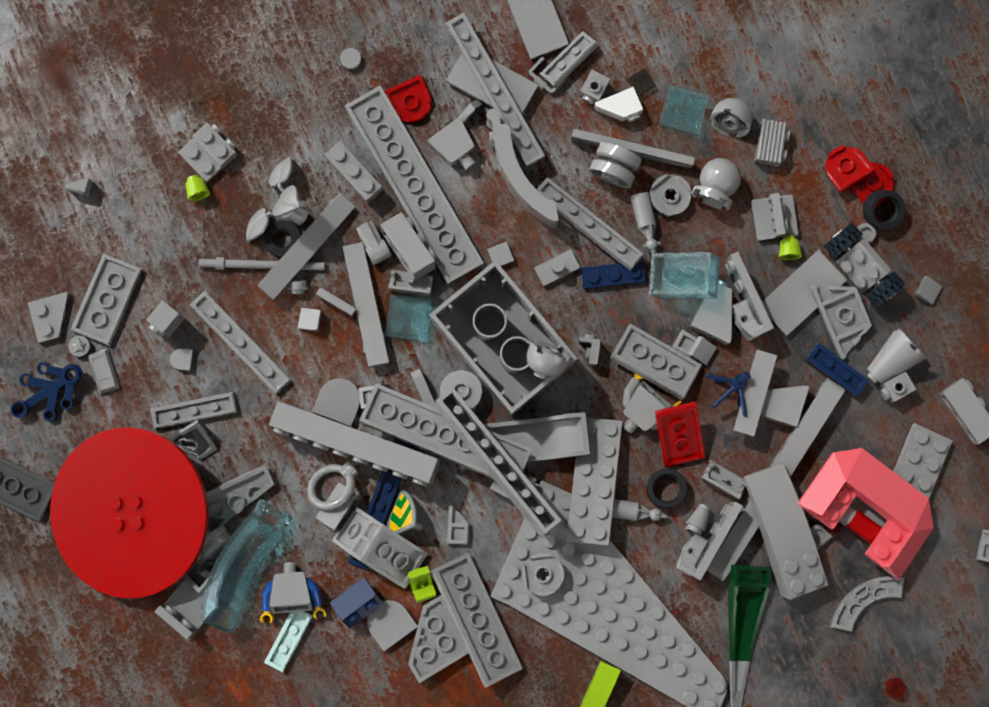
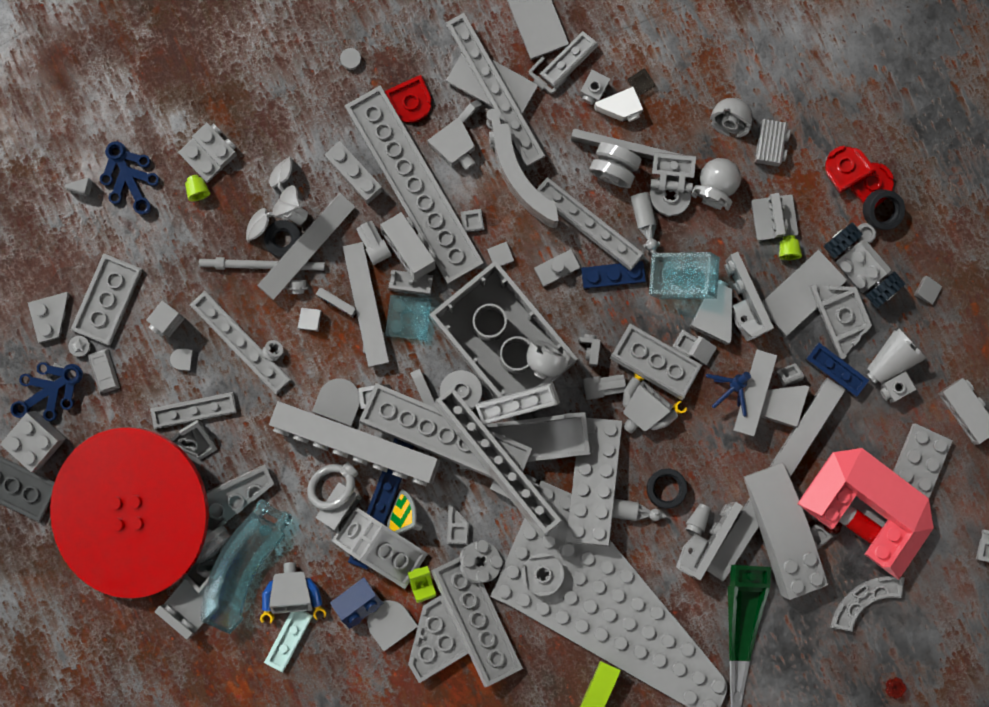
(33, 441): none -> light grey brick
(127, 174): none -> dark blue plant
(272, 356): none -> light grey bush
(472, 220): none -> light grey tile
(491, 559): none -> light grey plate
(517, 403): none -> light grey tile
(599, 387): none -> light grey piece
(673, 165): none -> light grey plate
(680, 434): red tile -> none
(683, 110): clear light blue plate -> none
(723, 480): light grey hinge -> none
(790, 375): none -> light grey slope

